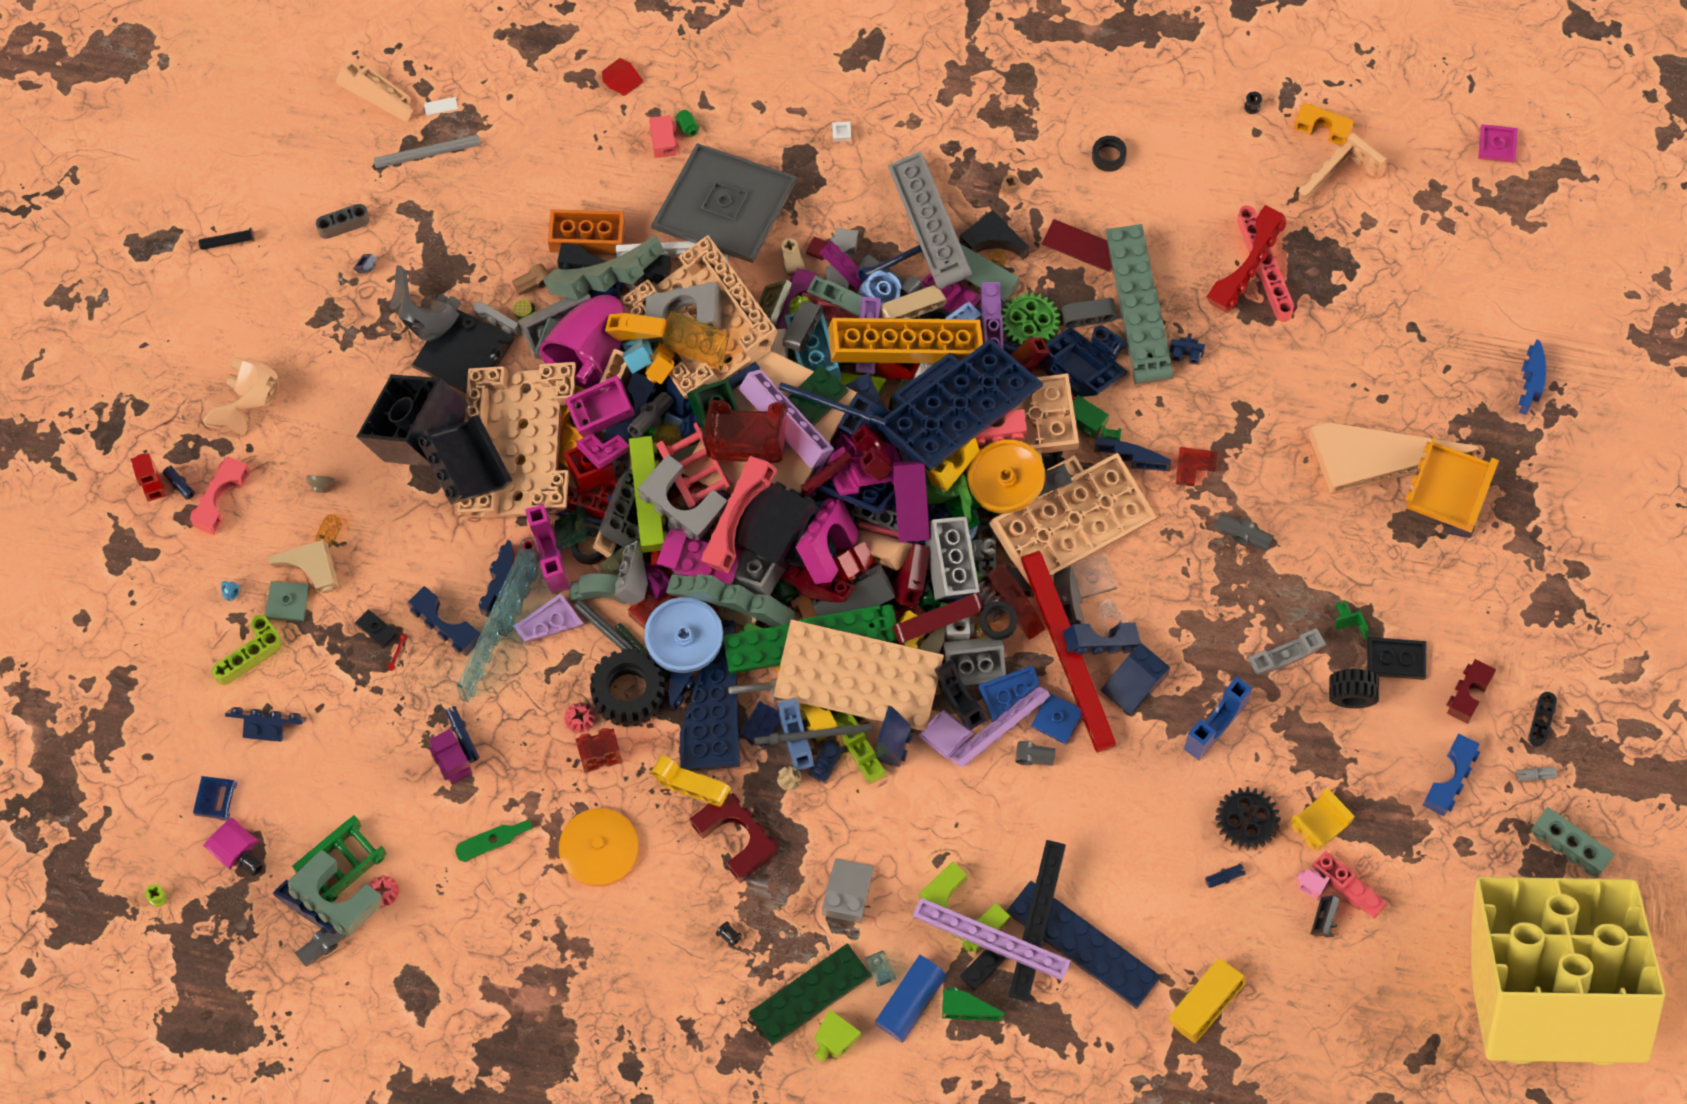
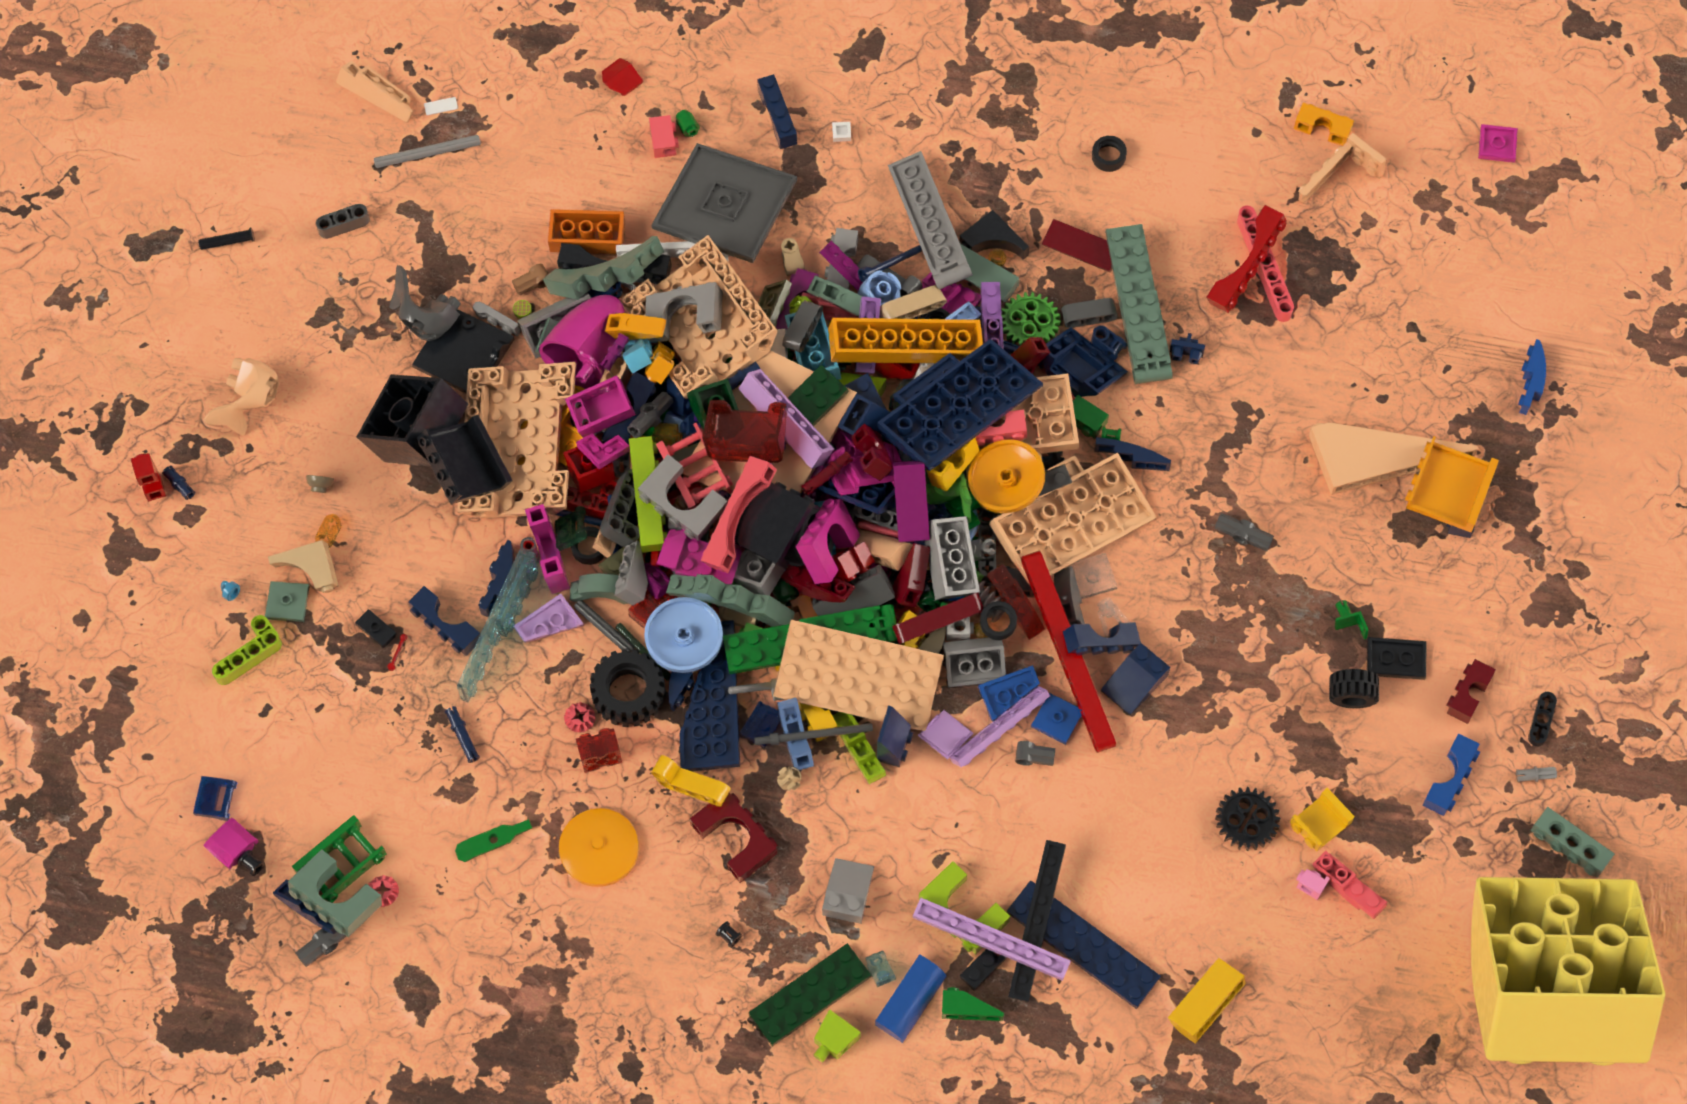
(155, 901): lime bush -> none
(230, 475): coral arch -> none
(264, 725): dark blue bracket -> none
(365, 263): plate -> none
(449, 757): magenta brick -> none
(614, 352): none -> magenta pin
(695, 340): clear yellow slope -> none
(777, 109): none -> dark blue arch
(815, 247): dark red tile -> none
(826, 761): dark blue plate -> none
(866, 416): dark blue bar -> none
(958, 697): black arch -> none
(1010, 178): medium nougat bush -> none
(1192, 460): clear red plate -> none
(1206, 733): blue arch -> none
(1225, 875): dark blue axle -> none
(1251, 101): black bush -> none
(1288, 653): light grey slope -> none
(1323, 920): black plate -> none

